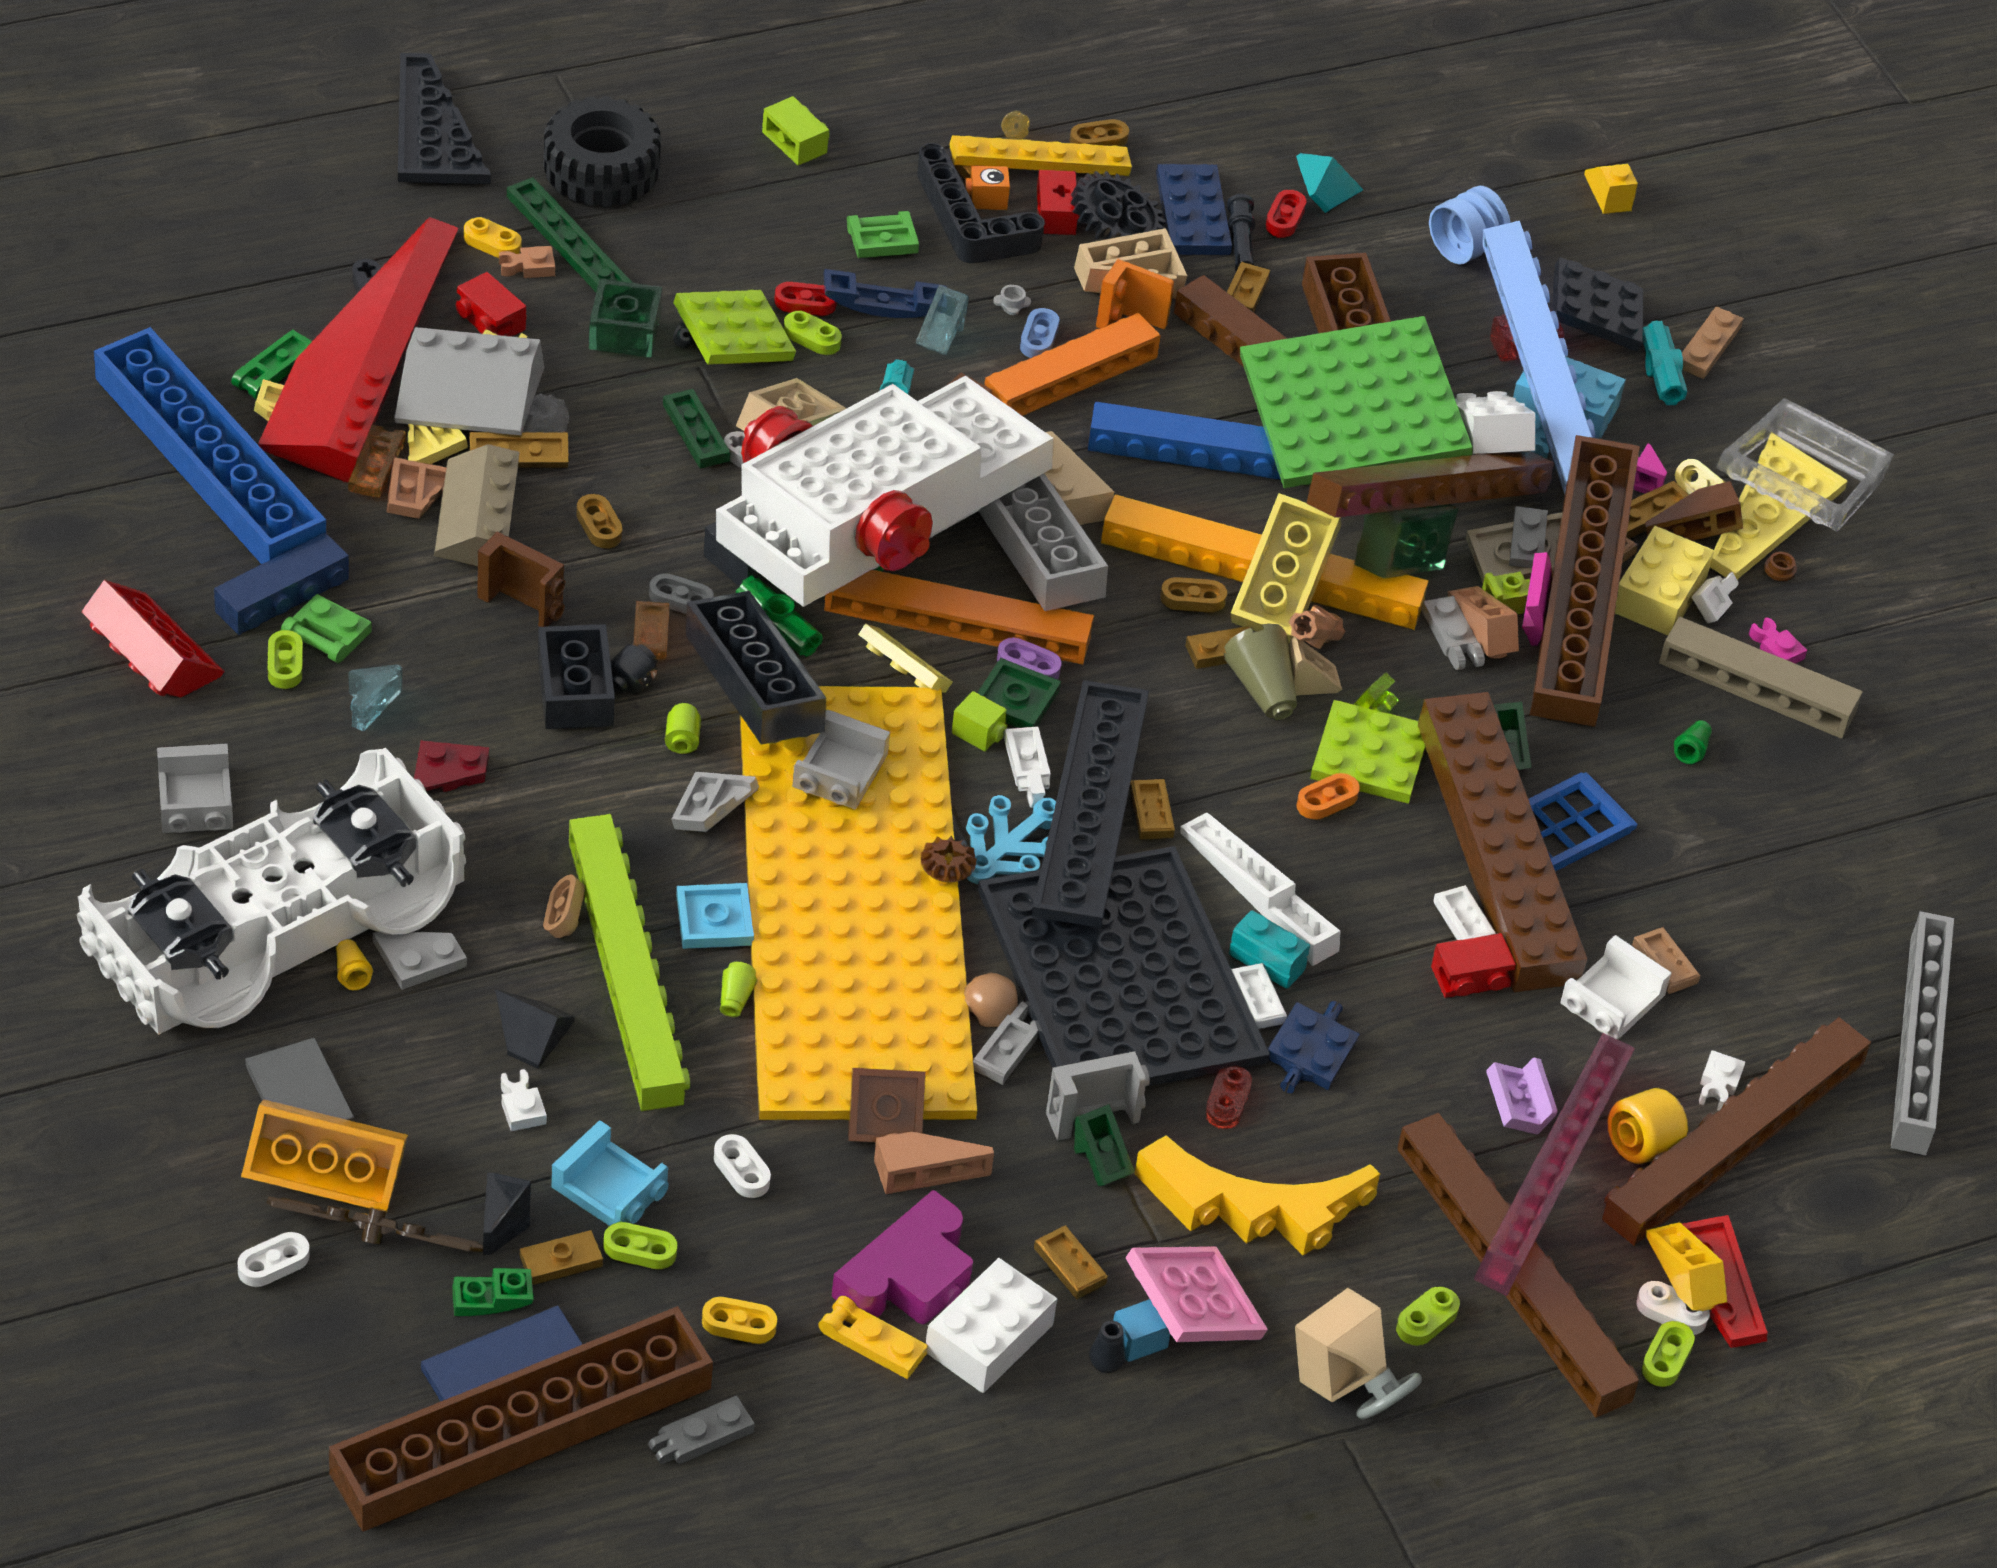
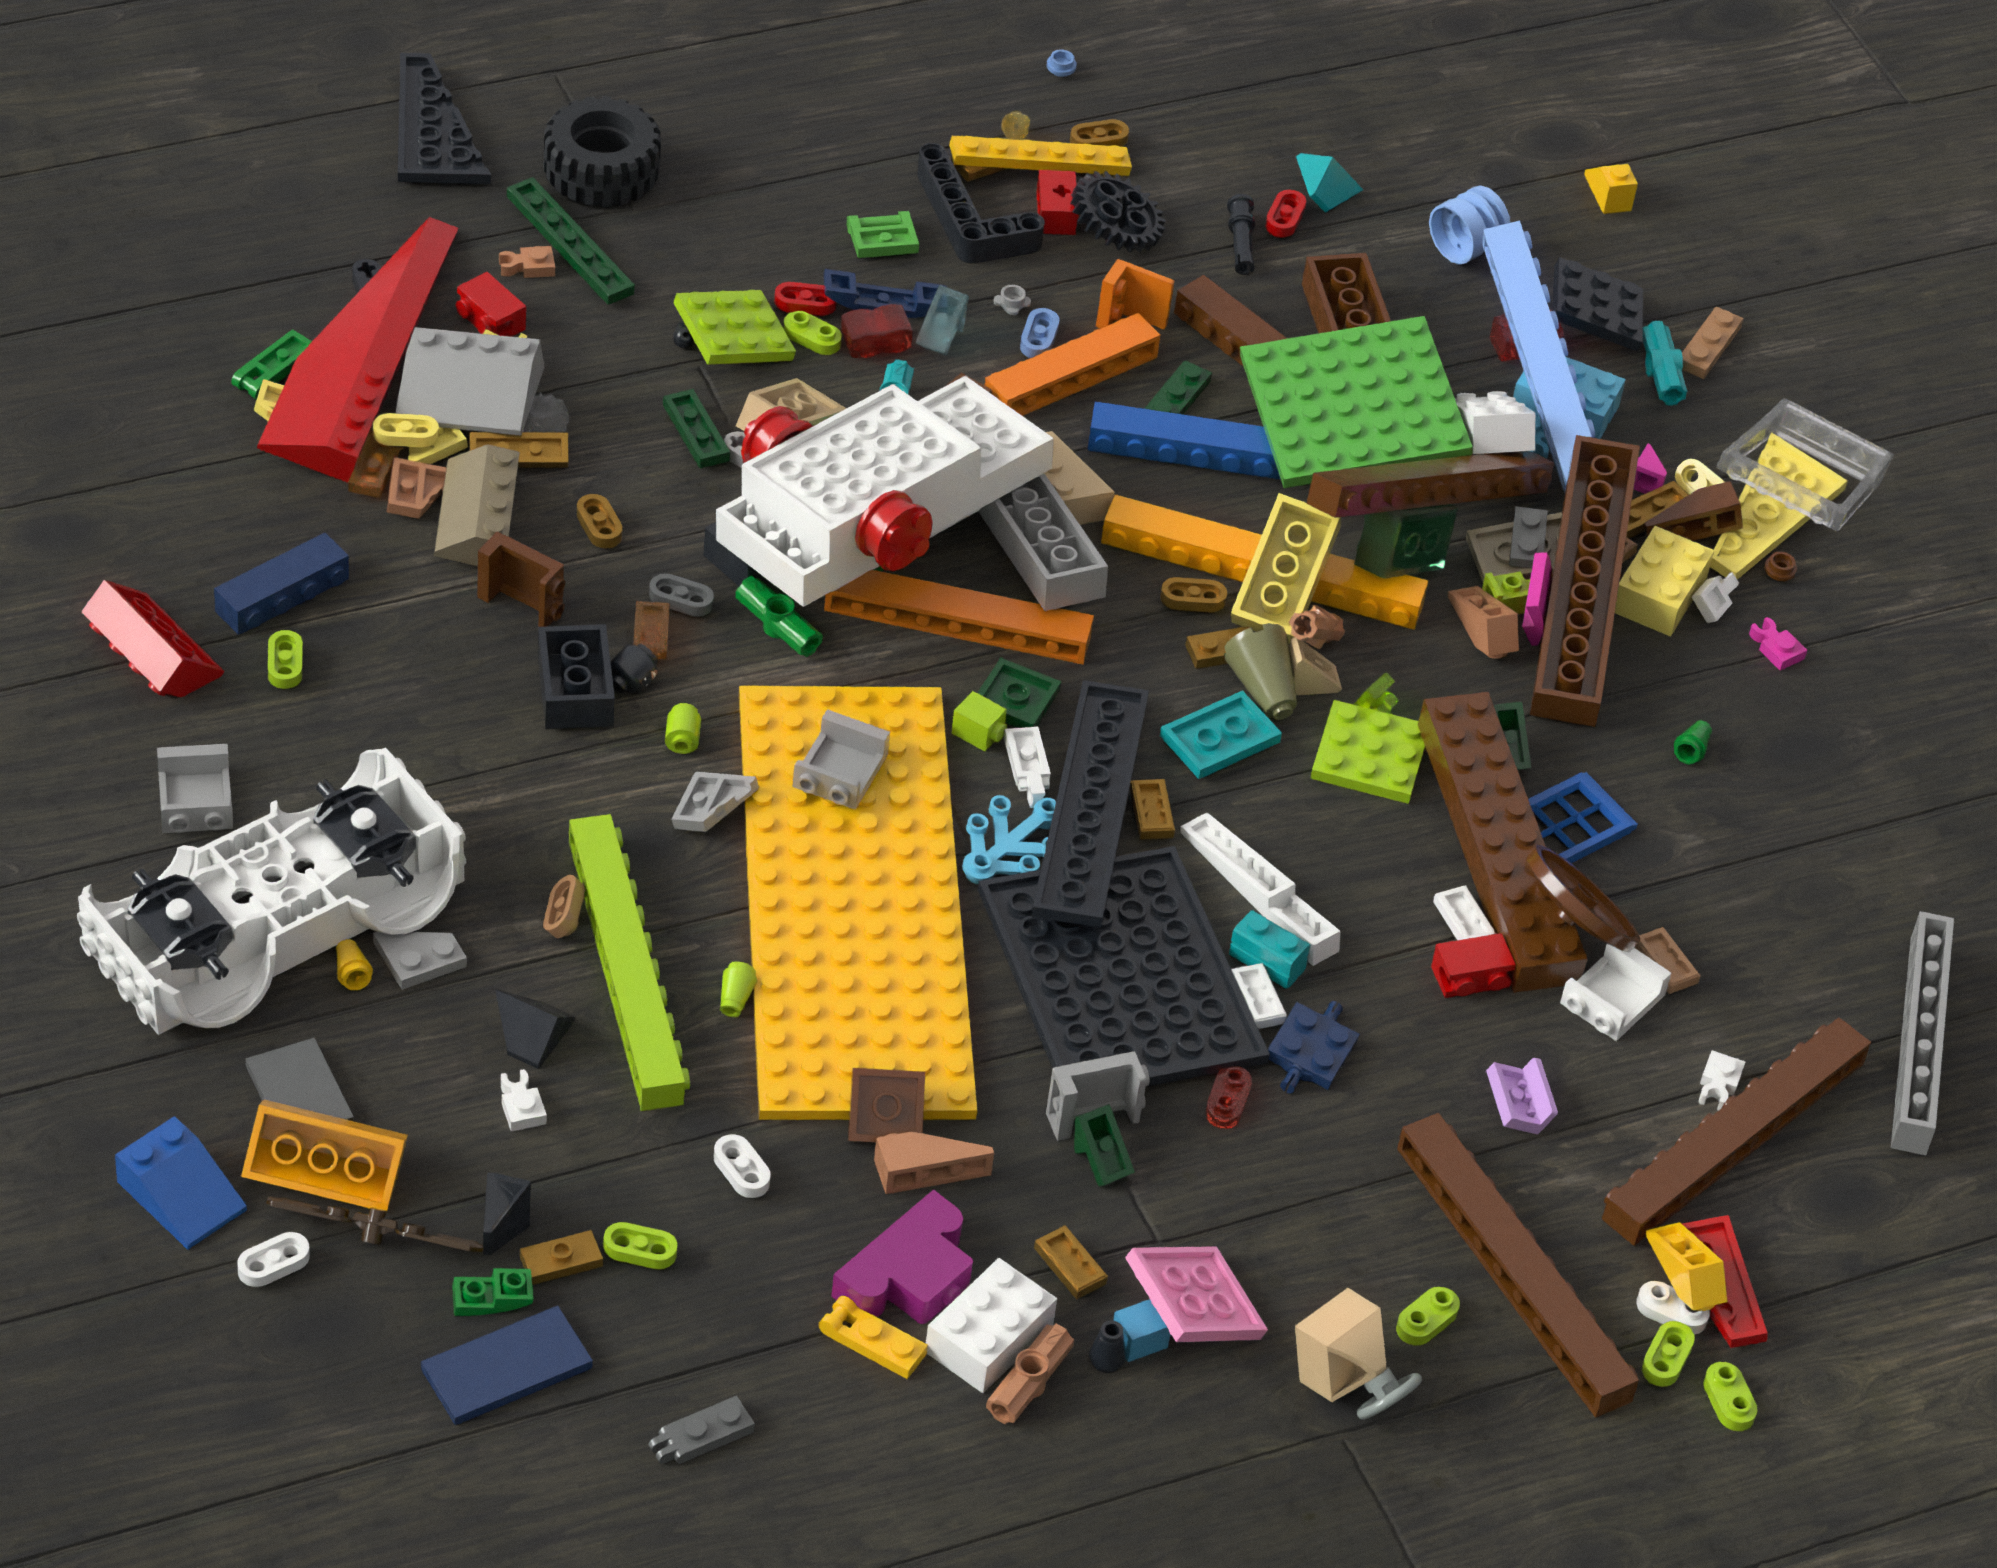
(178, 1183): none -> blue slope
(207, 445): blue brick -> none
(332, 622): bright green plate -> none
(372, 692): clear light blue slope -> none
(405, 430): none -> light yellow plate
(450, 765): dark red wing -> none
(491, 237): yellow plate -> none
(519, 1418): reddish brown brick -> none
(607, 1178): medium azure panel -> none
(625, 318): clear green brick -> none
(714, 915): medium azure plate -> none
(740, 1320): yellow plate -> none
(756, 667): black brick -> none
(795, 130): lime brick -> none
(876, 331): none -> clear red brick
(904, 659): light yellow plate -> none
(934, 860): reddish brown gear -> none
(988, 187): orange brick -> none
(991, 998): medium nougat hair -> none
(1006, 1046): light grey hinge -> none
(1021, 1387): none -> nougat piece
(1030, 656): medium lavender plate -> none
(1061, 63): none -> medium blue plate
(1146, 250): tan wedge -> none
(1181, 389): none -> dark green plate
(1194, 208): dark blue plate -> none
(1220, 734): none -> teal plate
(1249, 284): pearl gold plate -> none
(1251, 1208): yellow arch -> none
(1323, 796): orange plate -> none
(1452, 632): light grey hinge -> none
(1553, 1165): clear pink brick -> none
(1582, 900): none -> reddish brown dish
(1646, 1125): yellow head -> none
(1729, 1392): none -> lime plate
(1760, 677): dark tan brick -> none

